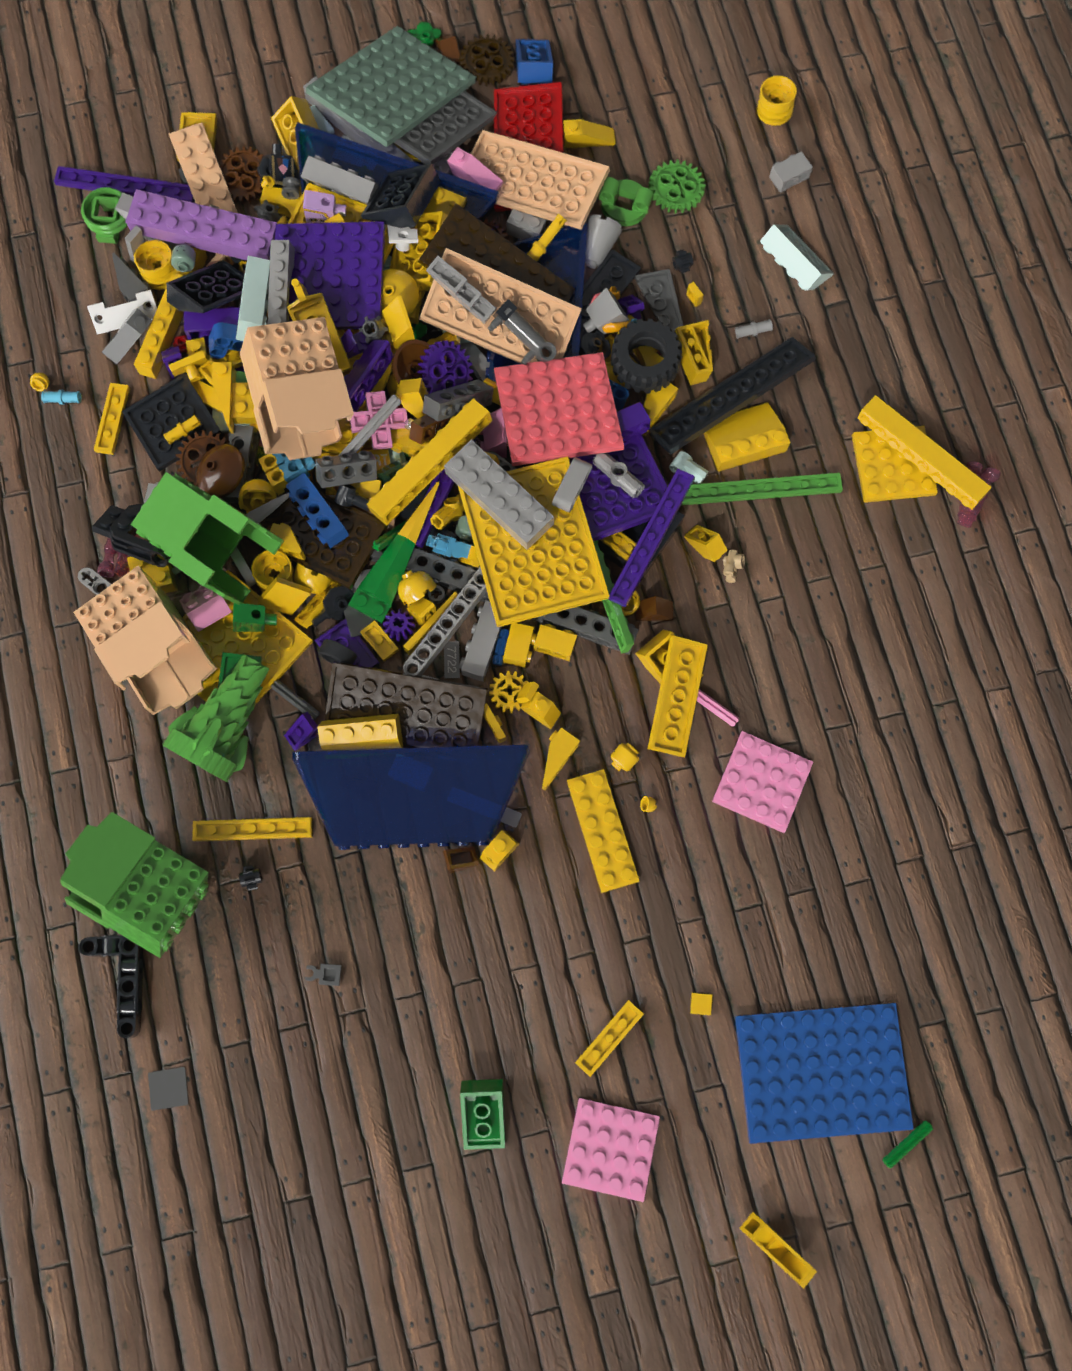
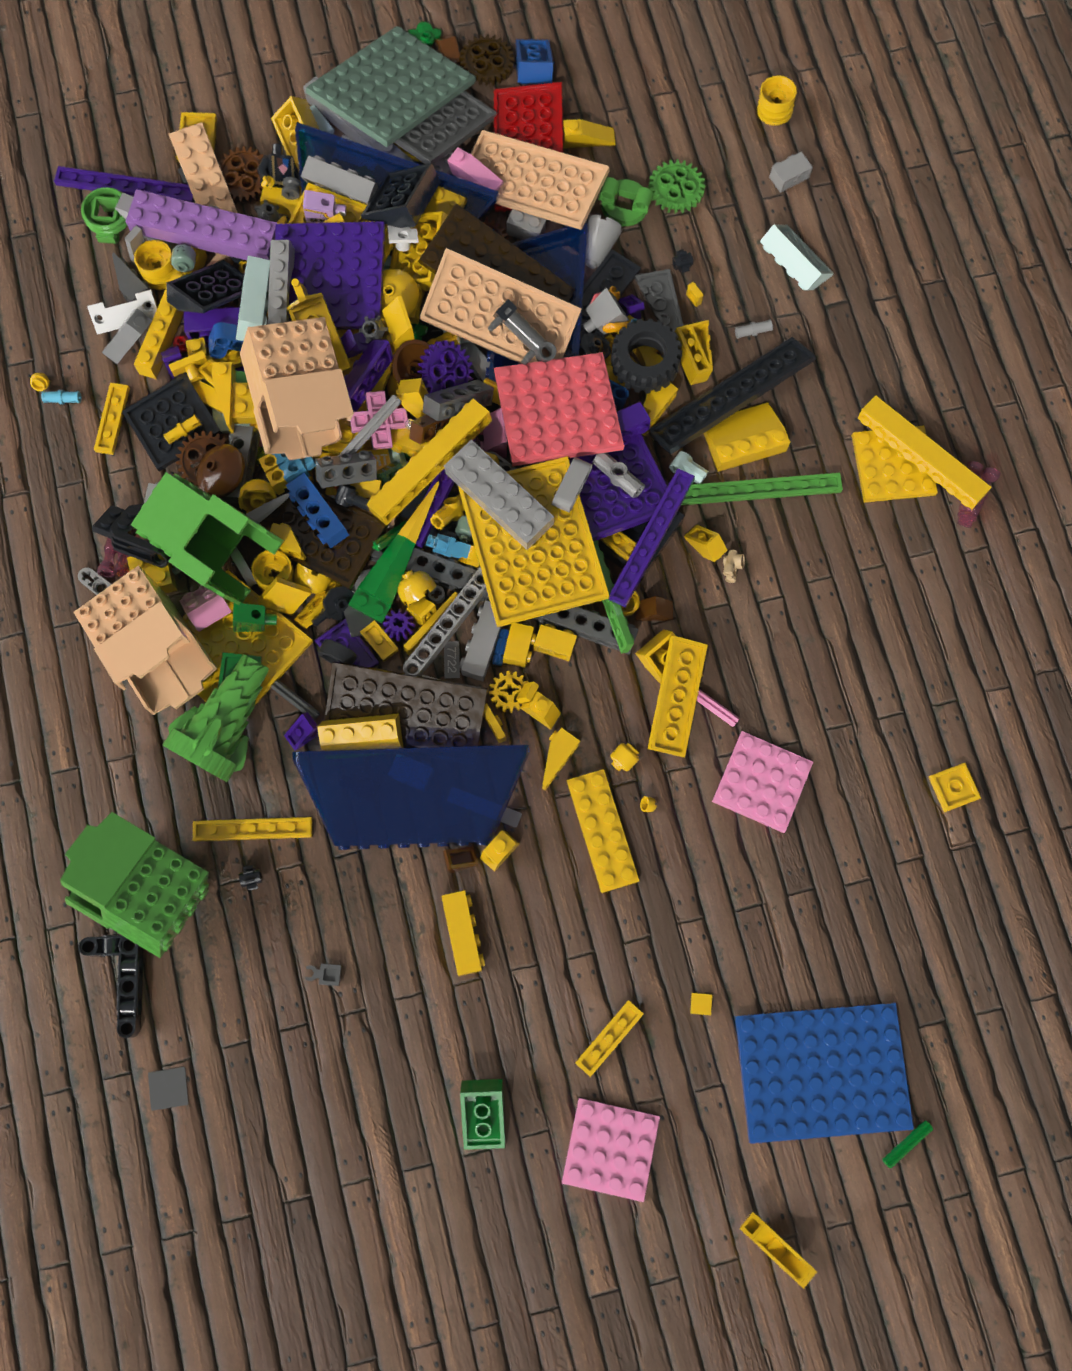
(460, 289): light grey slope -> none
(461, 933): none -> yellow brick
(539, 246): yellow pin -> none
(954, 787): none -> yellow tile

